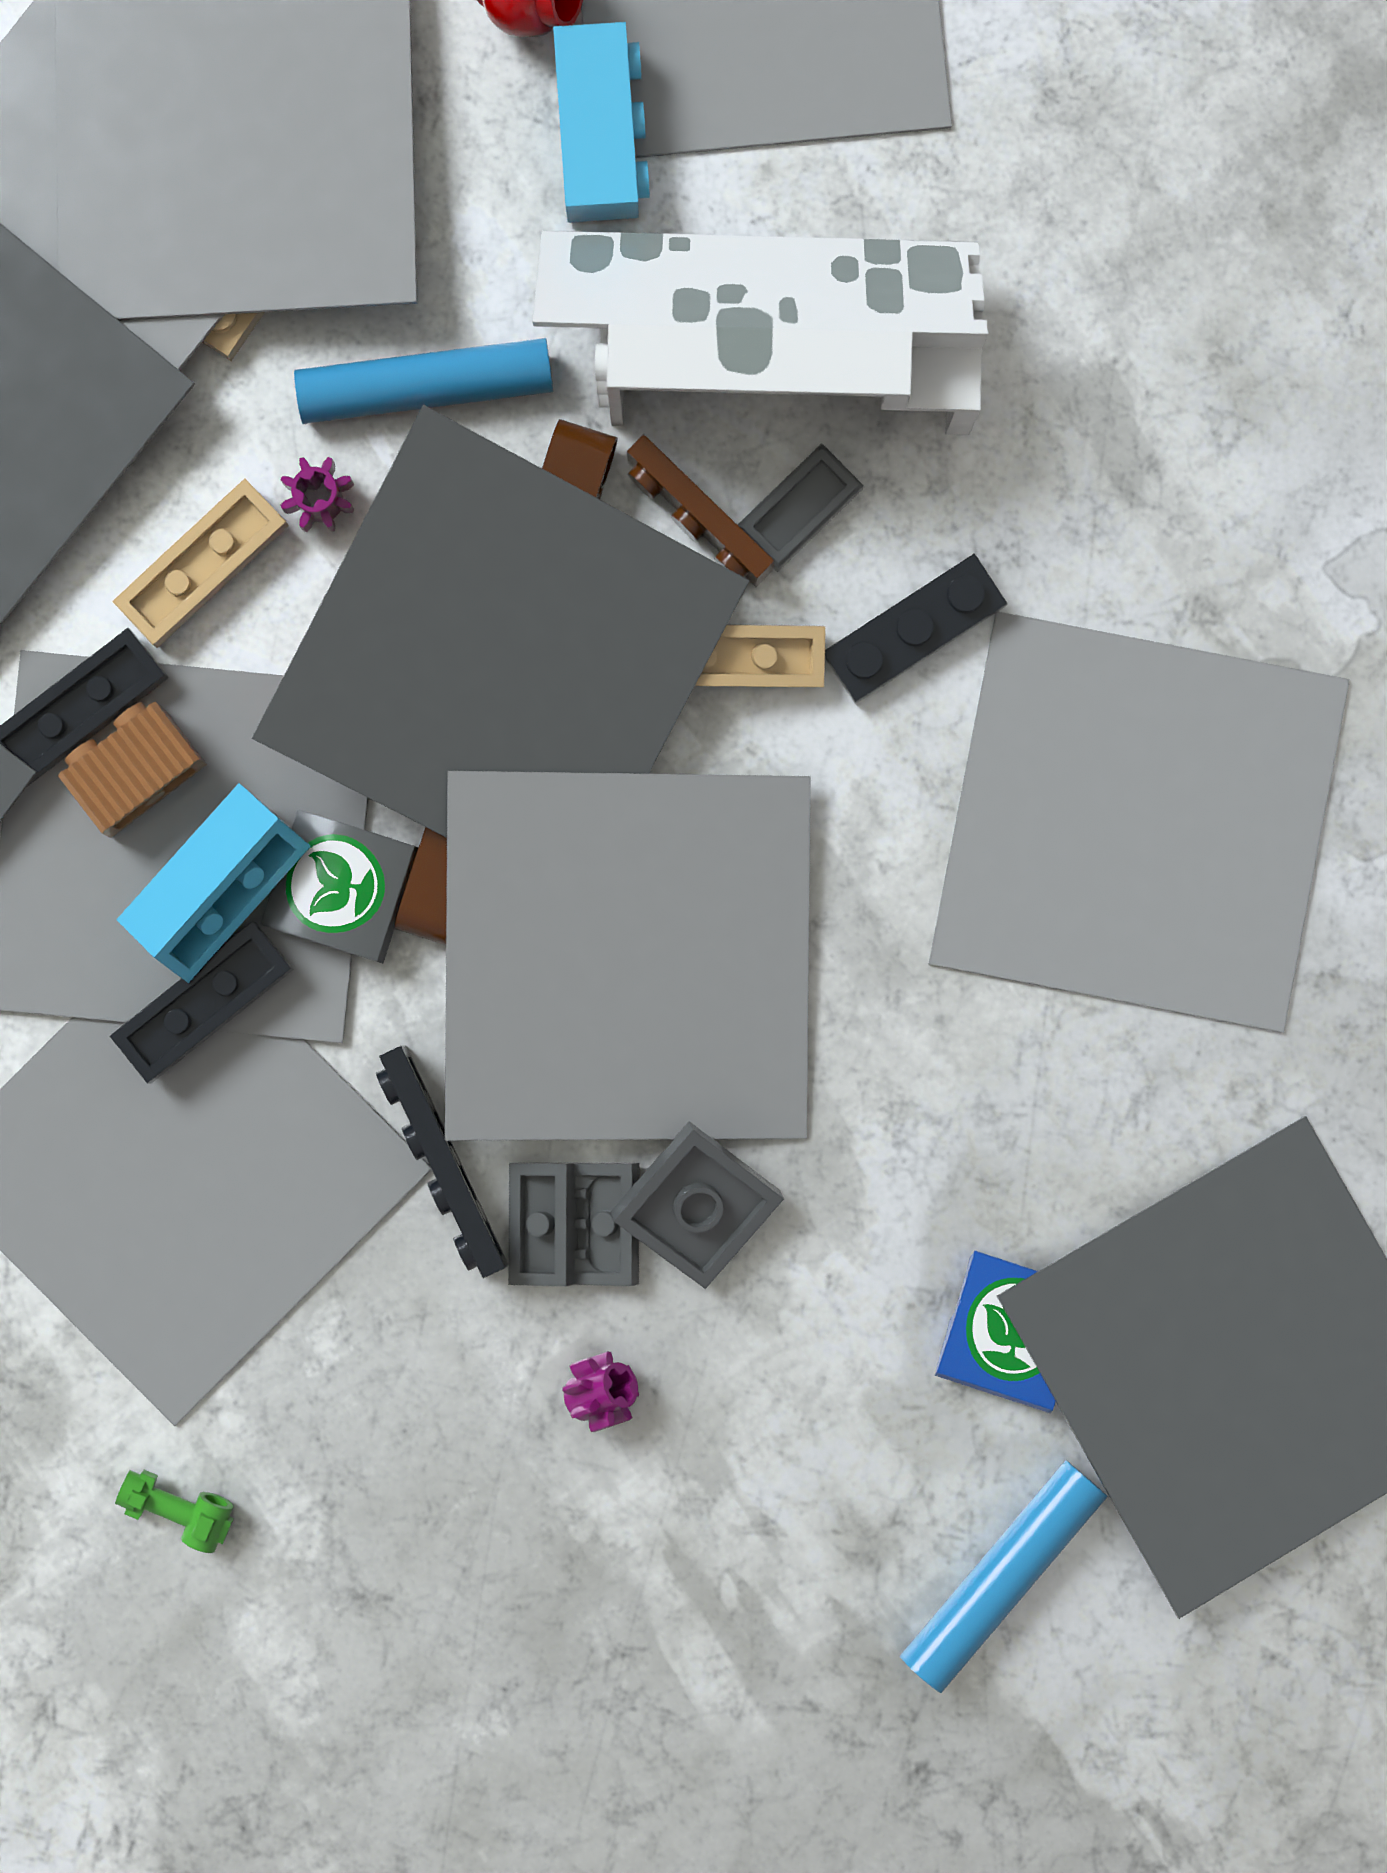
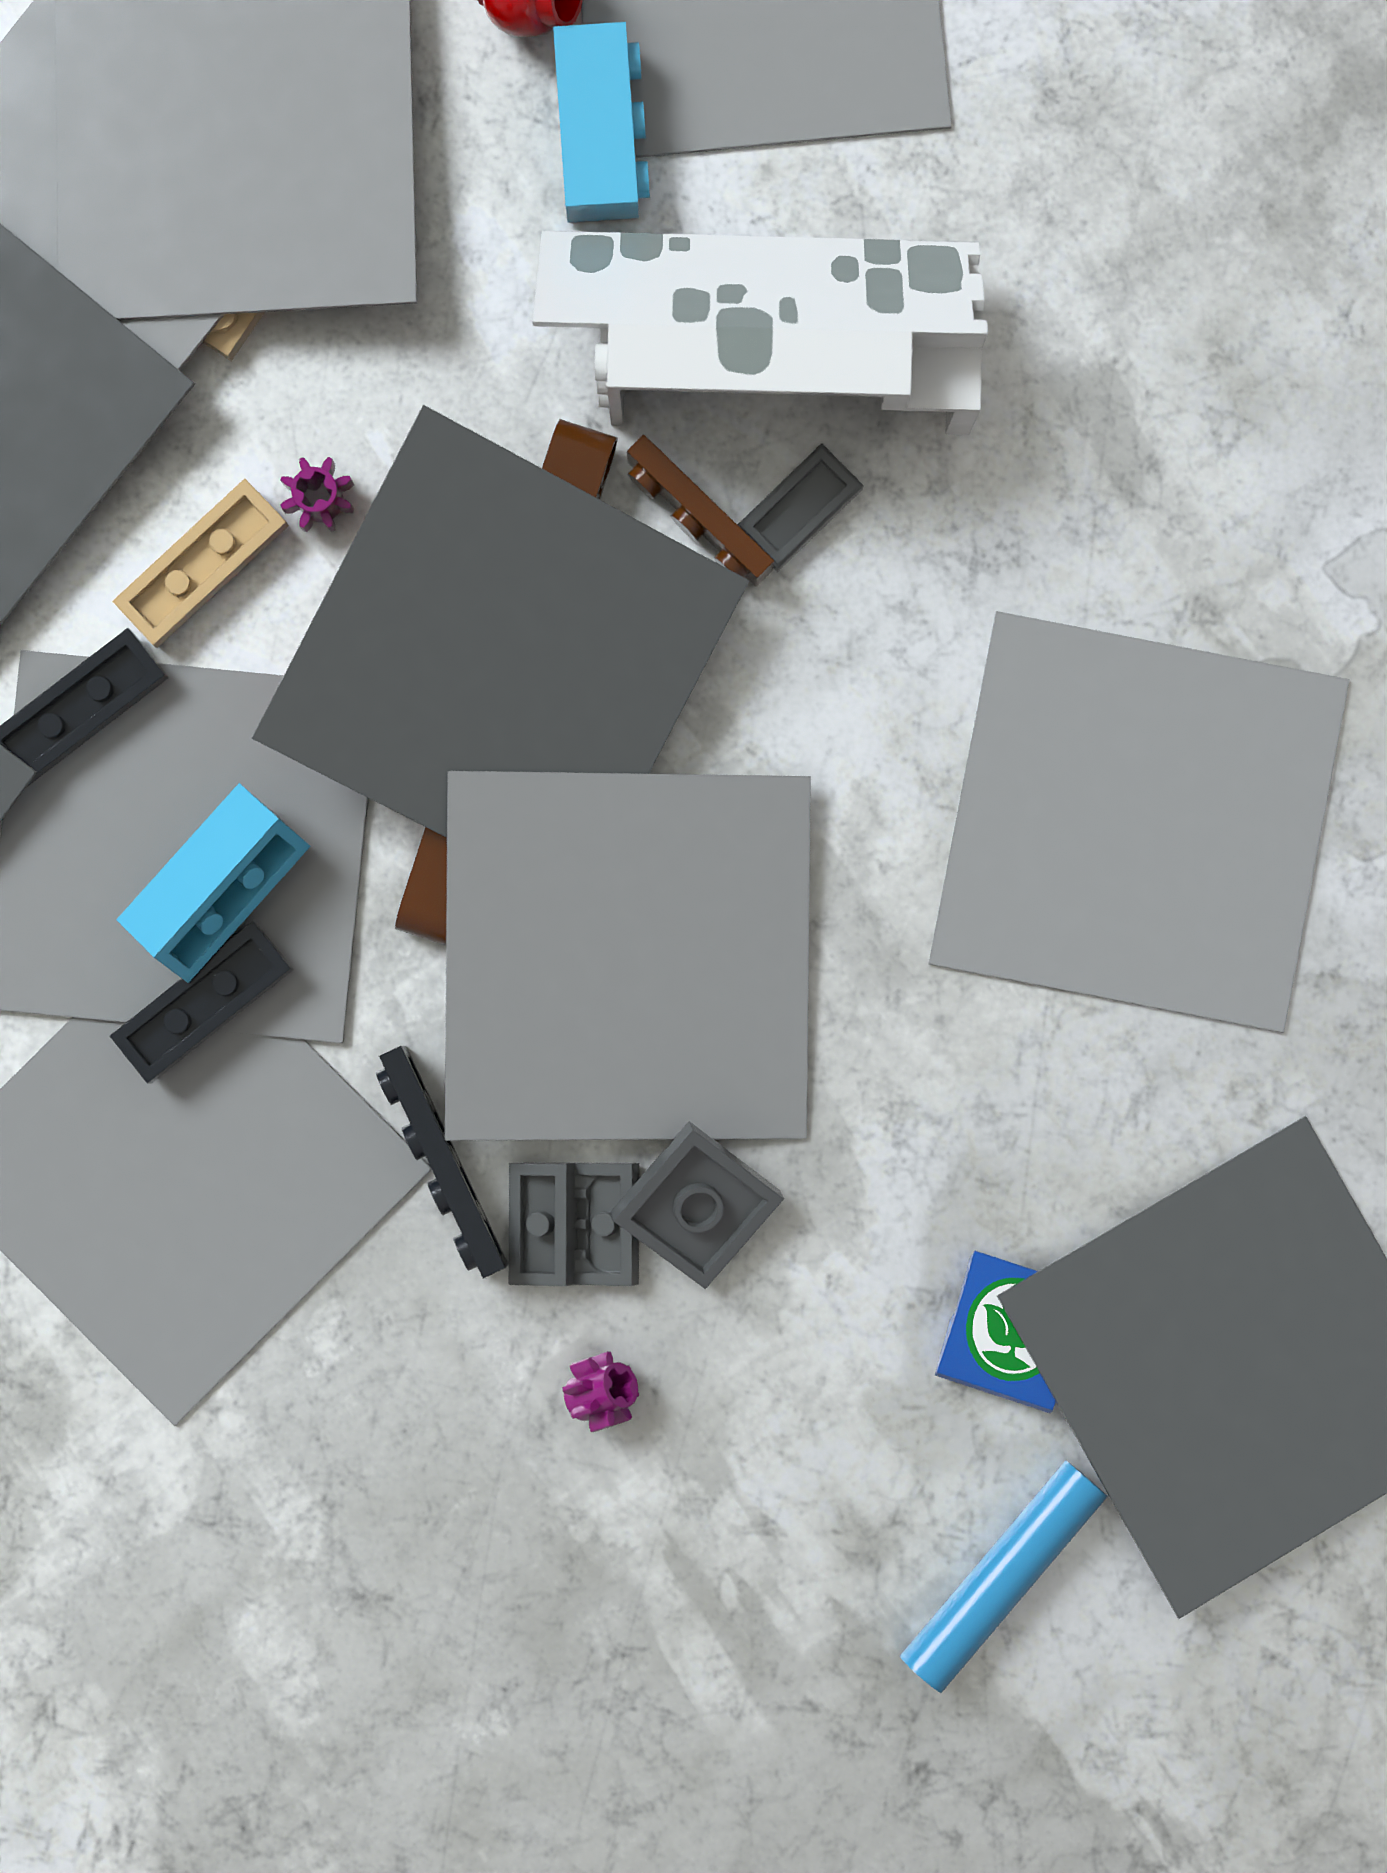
(130, 767): medium nougat brick -> none
(204, 1522): bright green bar -> none
(342, 888): slope -> none
(425, 379): dark azure piece -> none
(767, 657): tan plate -> none
(914, 628): black plate -> none

